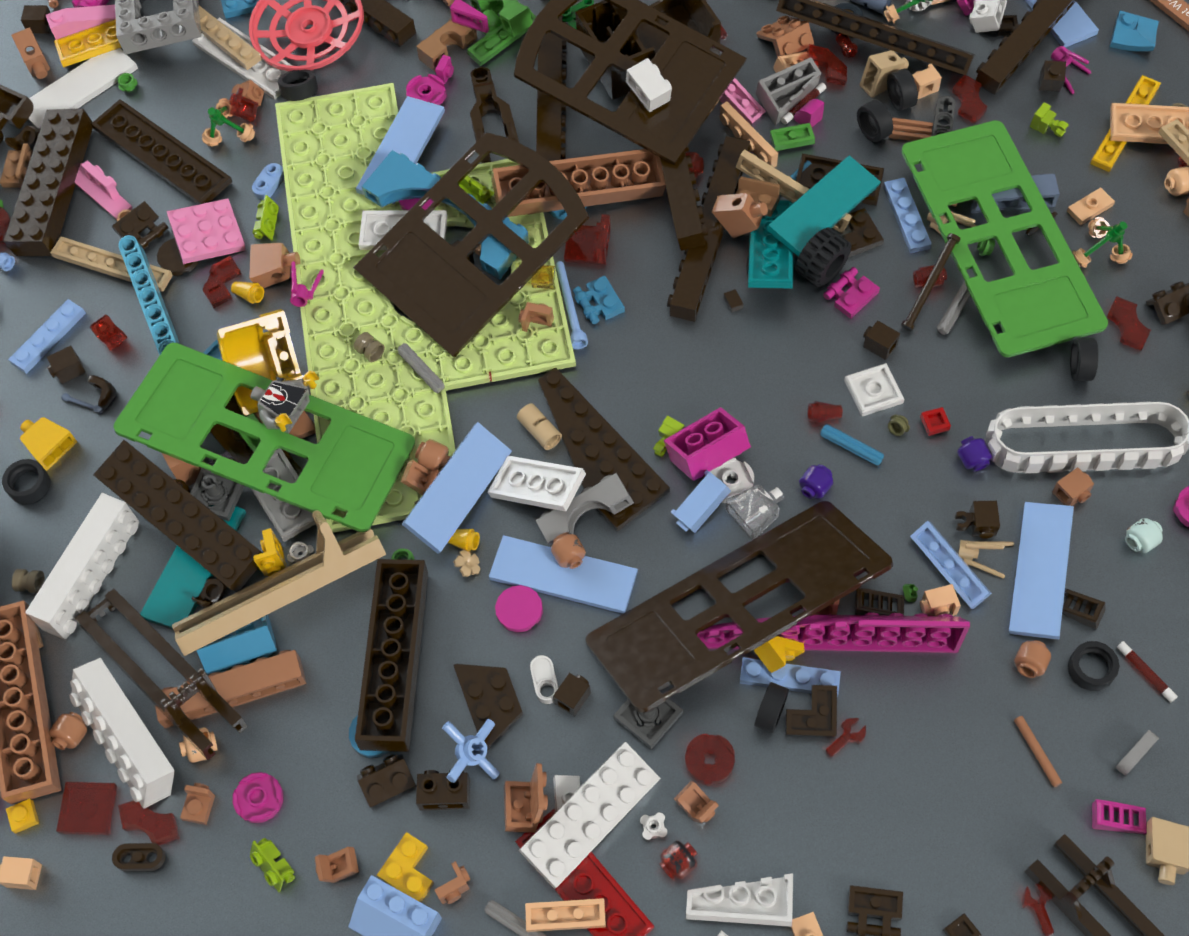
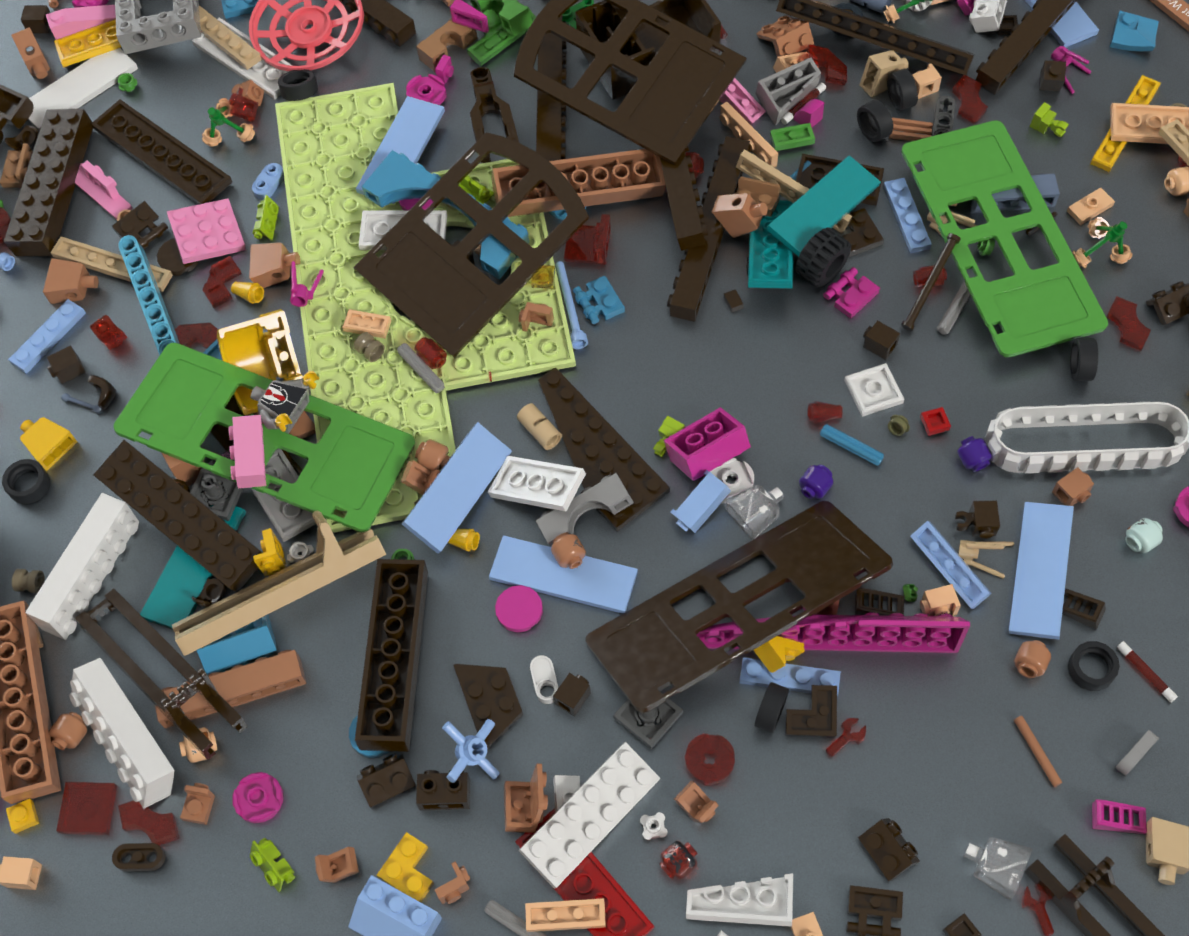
(67, 281): none -> nougat torso
(201, 332): none -> clear red tile
(247, 451): none -> bright pink brick
(361, 322): none -> light nougat plate
(430, 353): none -> clear red brick
(468, 563): tan plant -> none
(649, 84): white brick -> none
(849, 48): clear red pin -> none
(889, 848): none -> dark brown bracket
(999, 864): none -> clear torso

